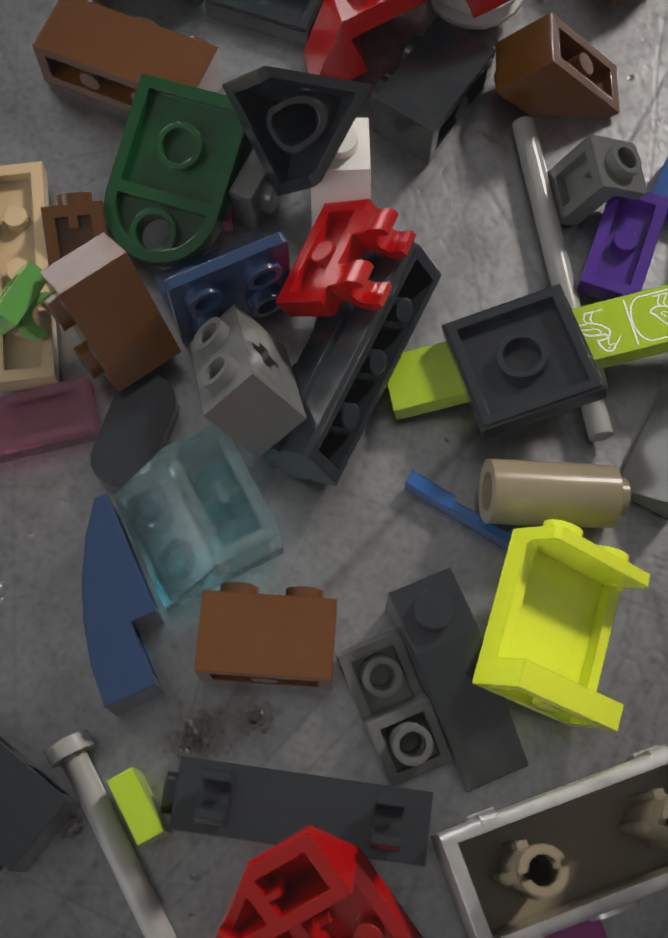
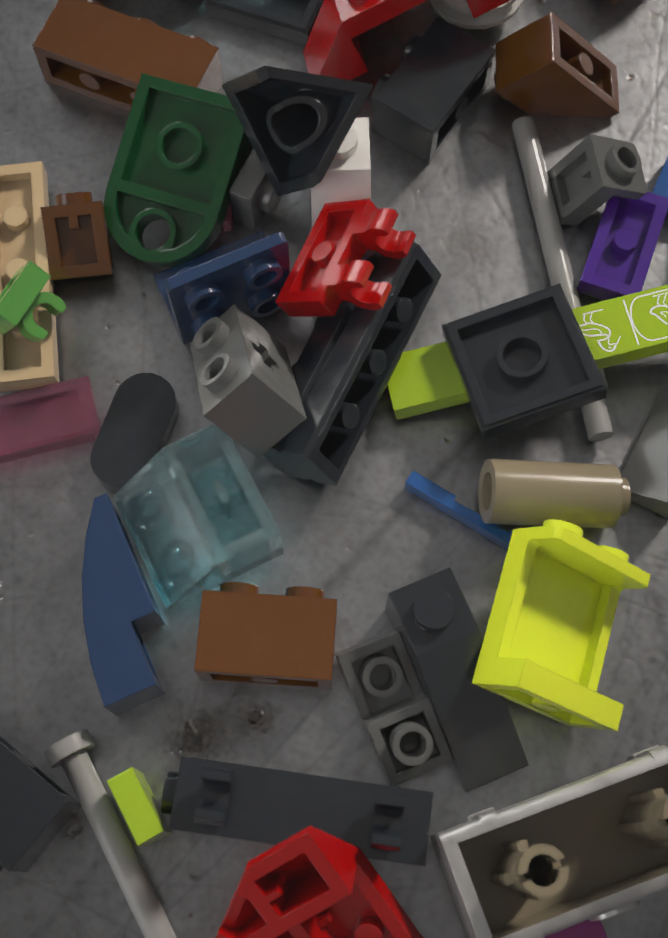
(110, 311): reddish brown brick -> none

